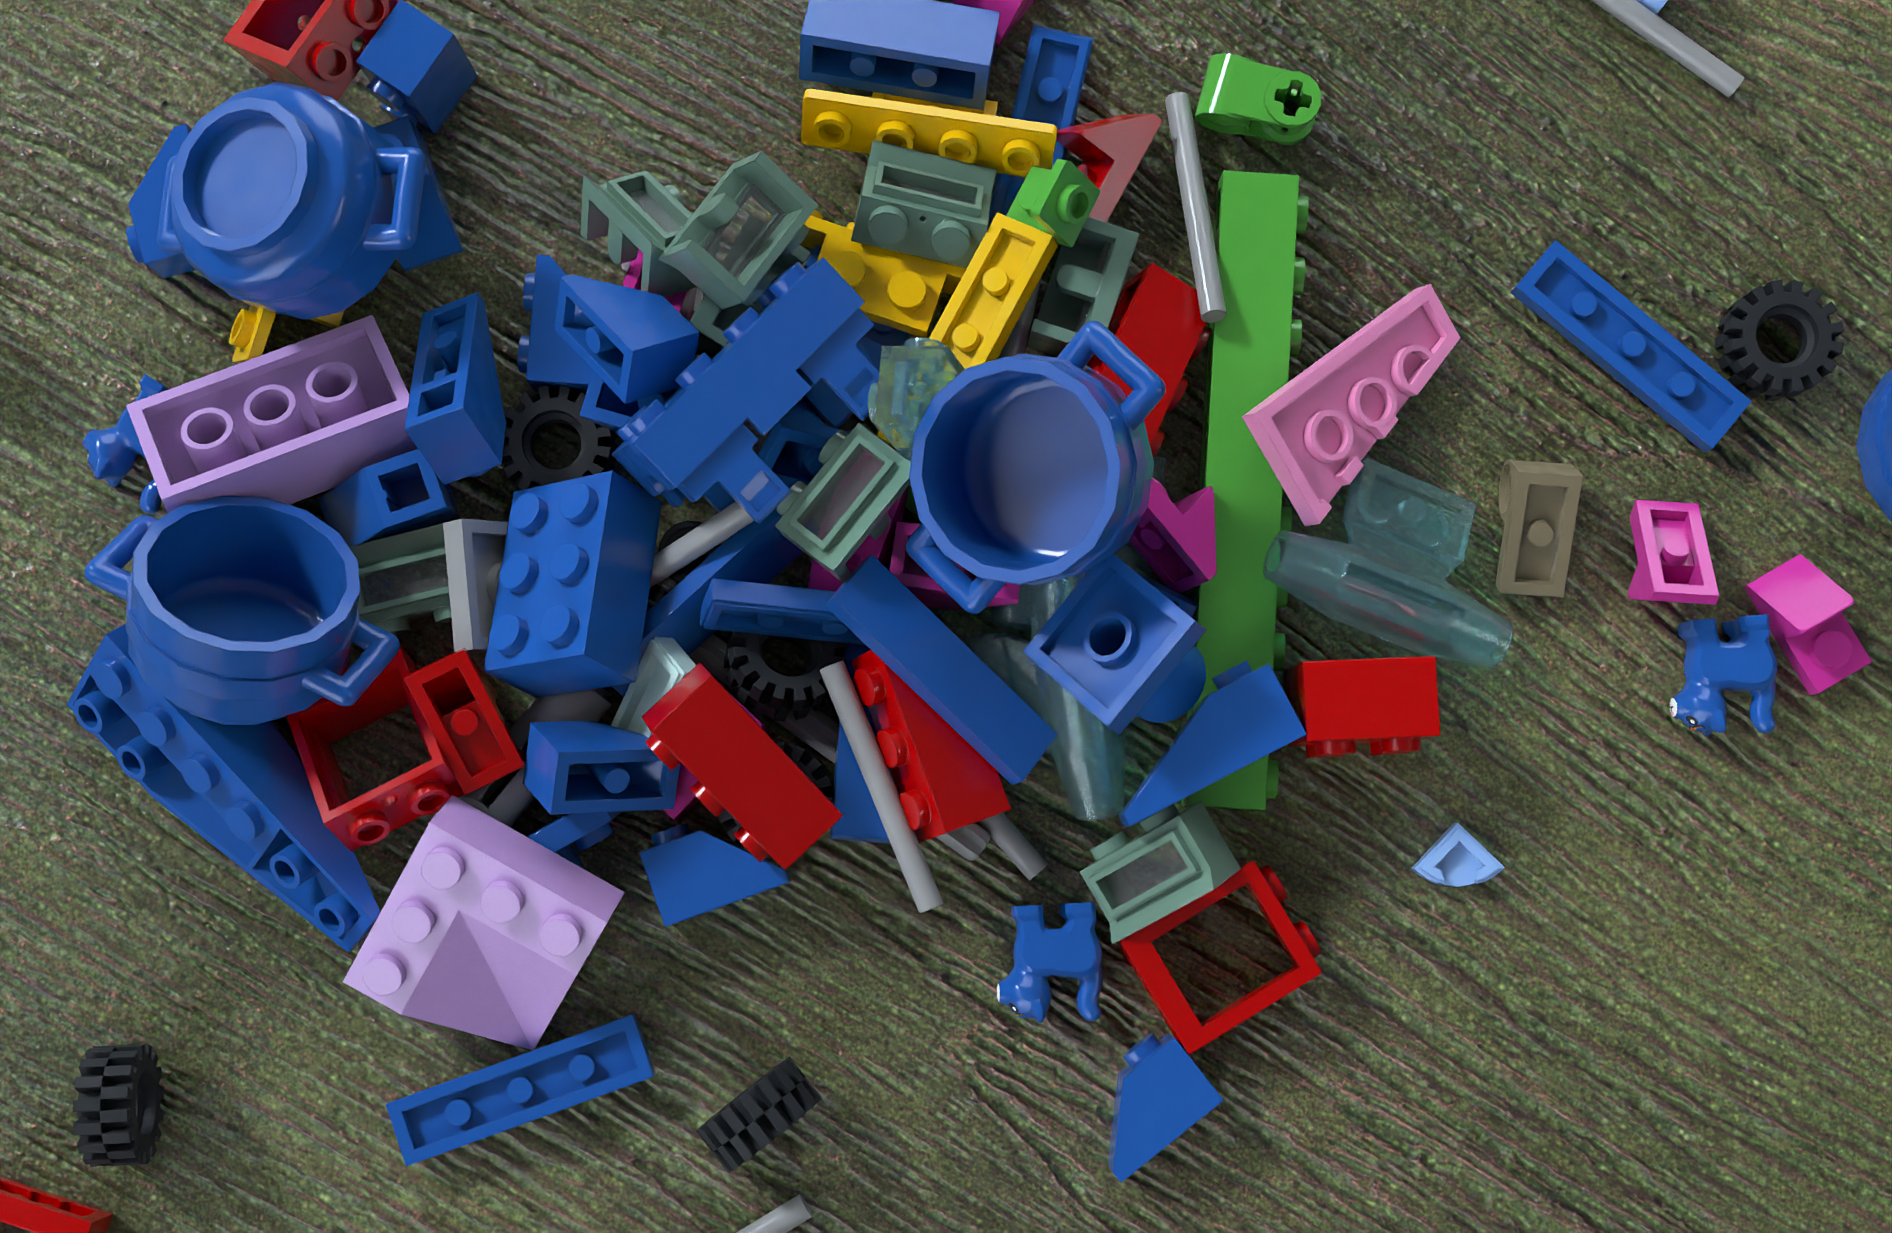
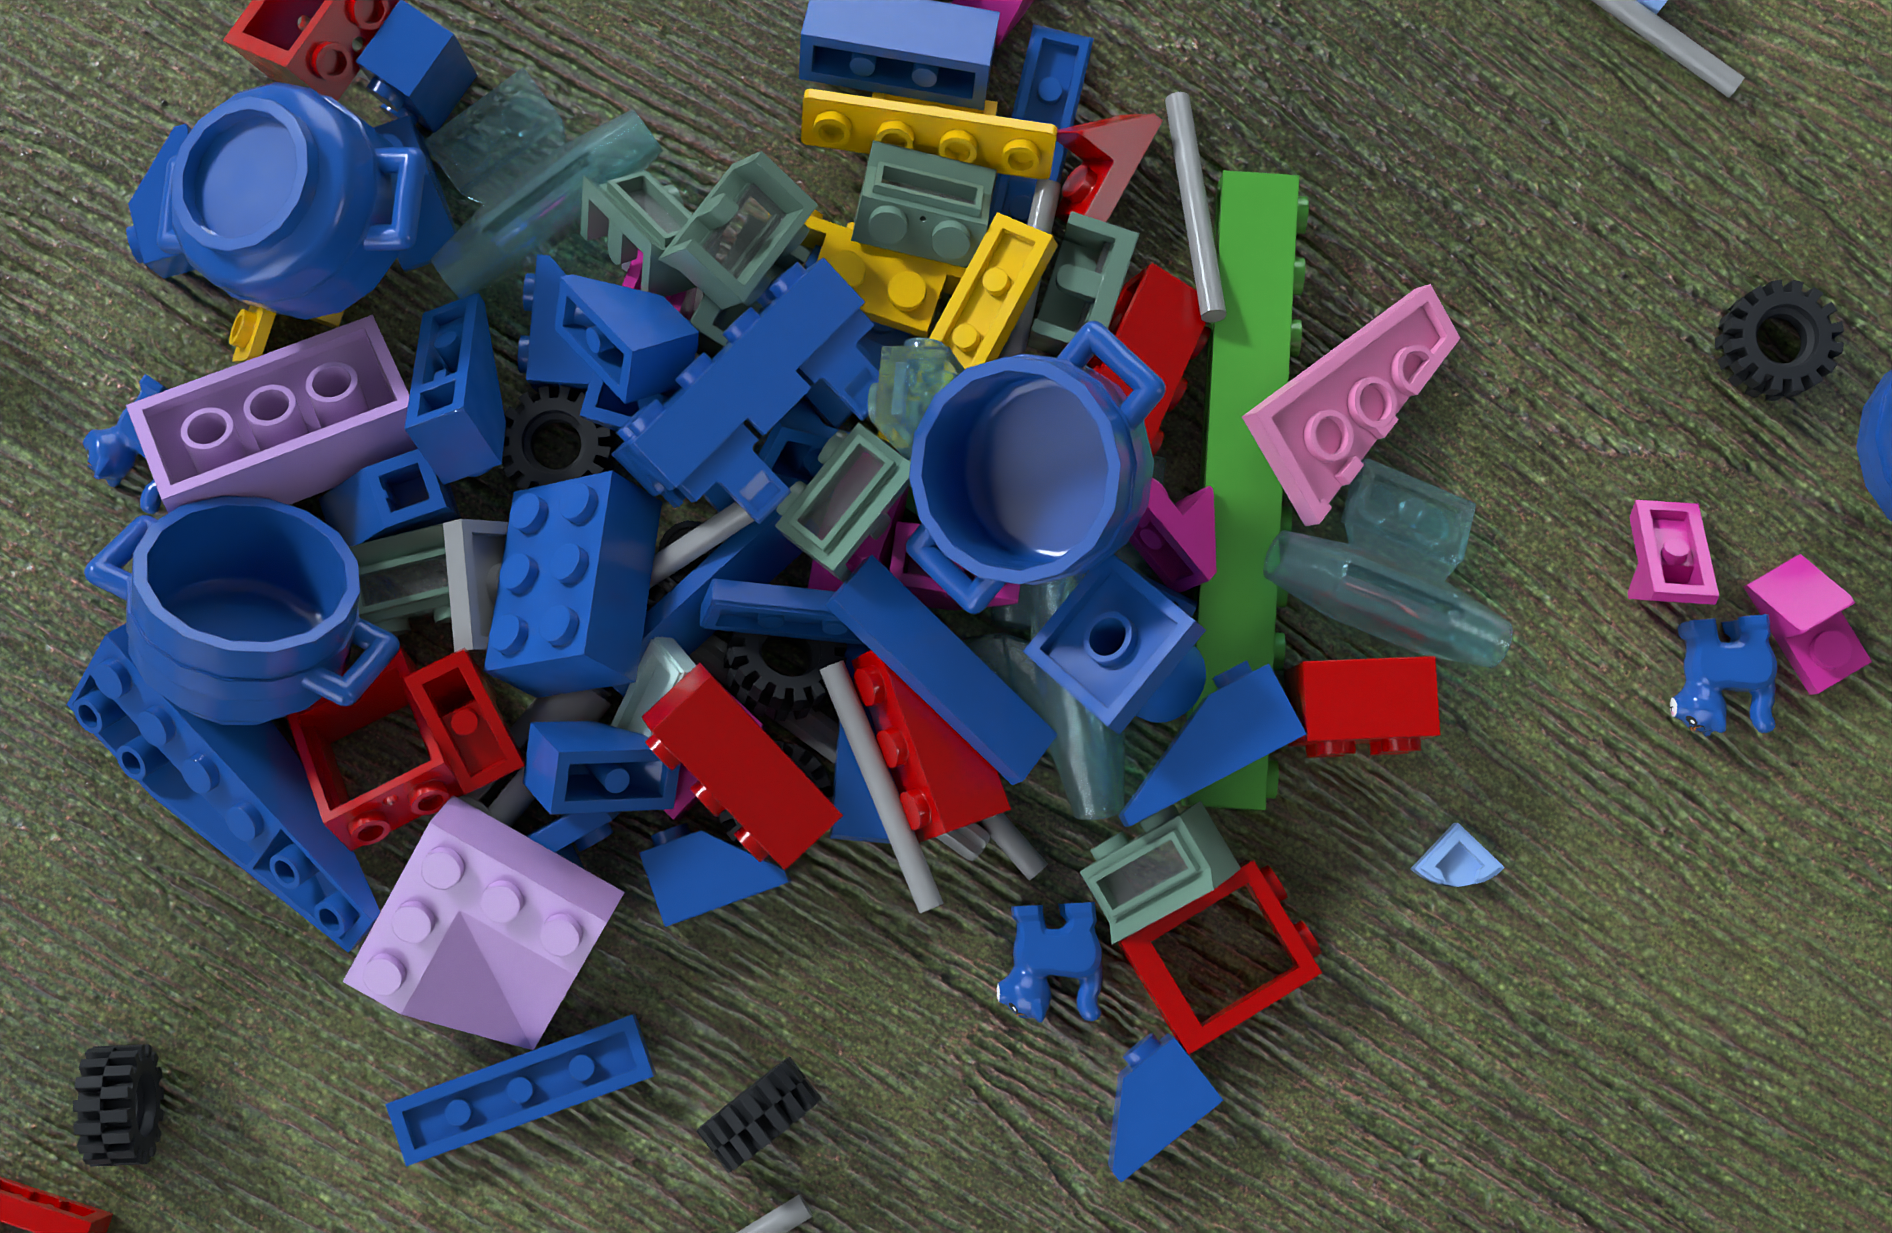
(518, 165): none -> clear light blue plate
(1055, 201): bright green bracket -> none
(1250, 100): bright green piece -> none
(1539, 517): dark tan plate -> none
(1631, 347): blue plate -> none

